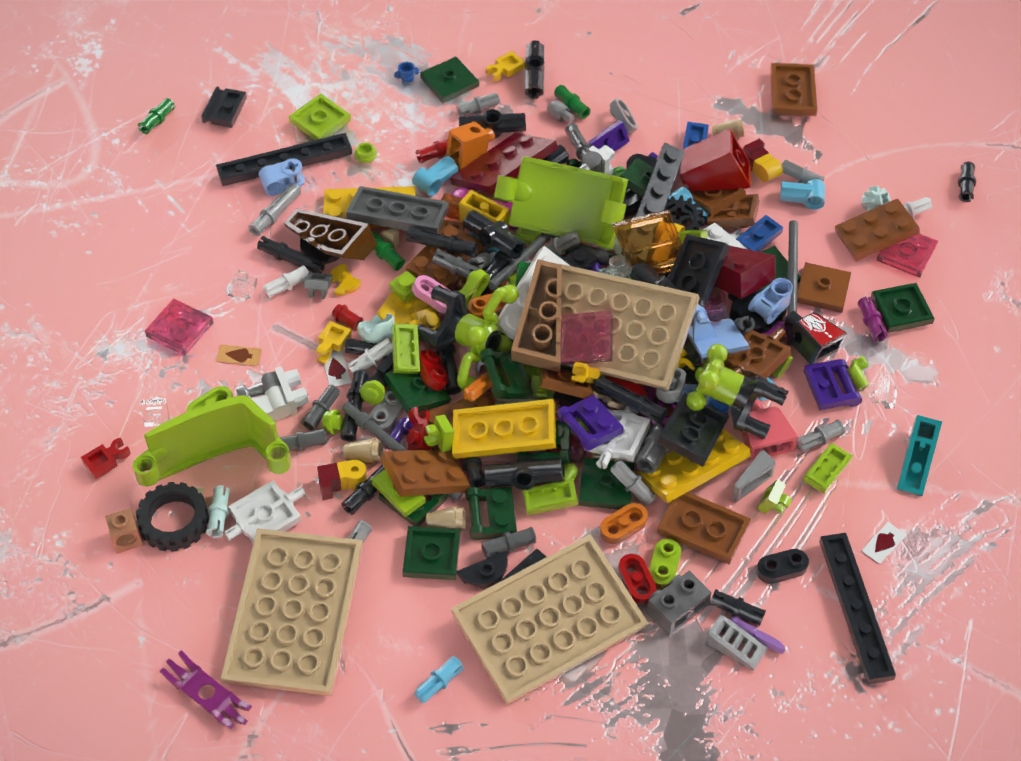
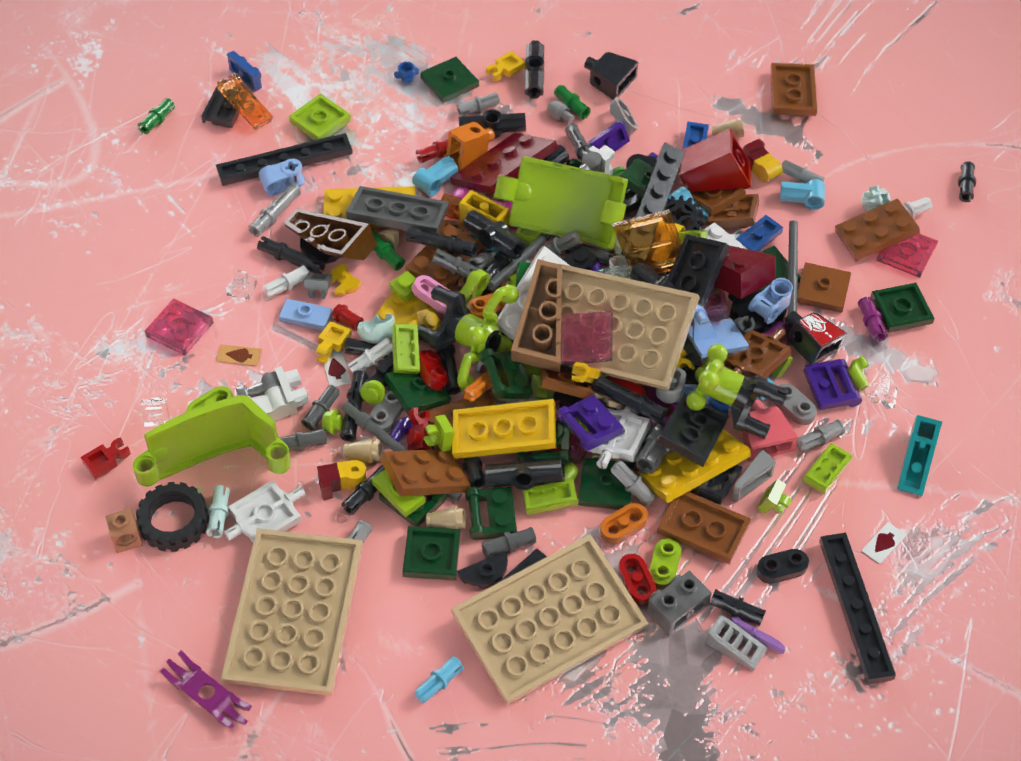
(244, 101): none -> clear orange plate
(249, 74): none -> blue plate
(305, 314): none -> light blue plate
(365, 152): lime plate -> none
(611, 73): none -> black torso
(720, 485): none -> black plate
(794, 403): none -> light grey plate

